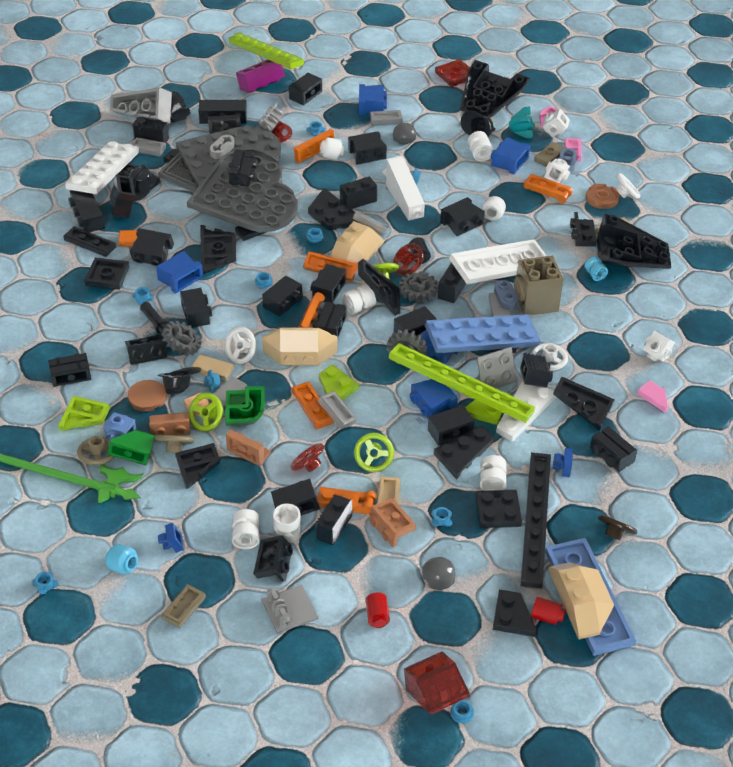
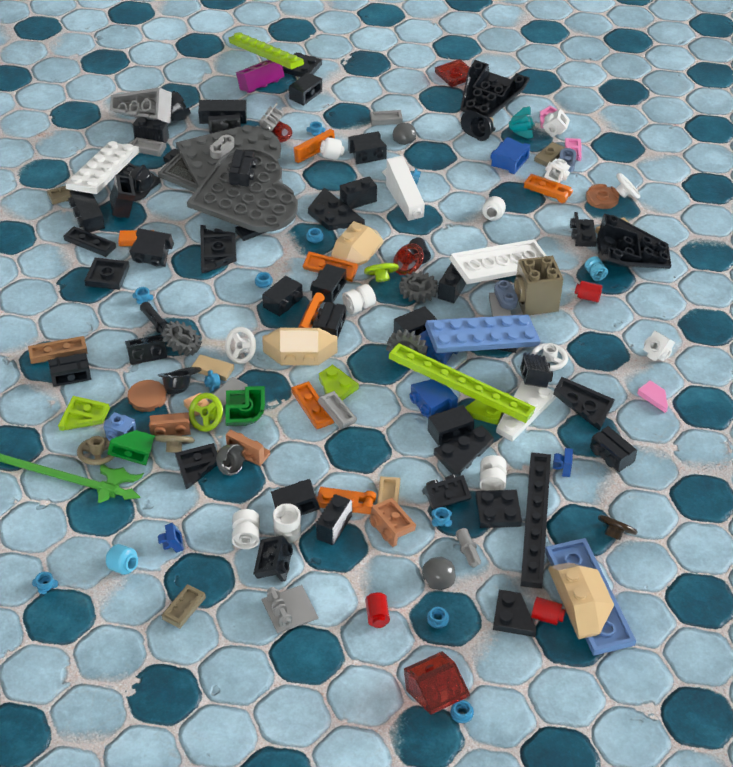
(58, 195): none -> dark tan plate
(61, 348): none -> medium nougat plate
(179, 272): blue hips -> none
(195, 307): black brick -> none
(230, 459): none -> dark grey hair
(308, 458): clear red piece -> none
(311, 65): none -> black plate
(370, 222): light grey tile -> none
(372, 98): blue hips -> none
(373, 445): lime piece -> none
(380, 285): black wing -> none
(437, 612): none -> dark azure plate
(447, 492): none -> black bracket
(462, 216): black hips -> none
(468, 547): none -> light grey axle
(480, 146): white wheel -> none
(497, 368): light grey hinge -> none
(589, 291): none -> red brick

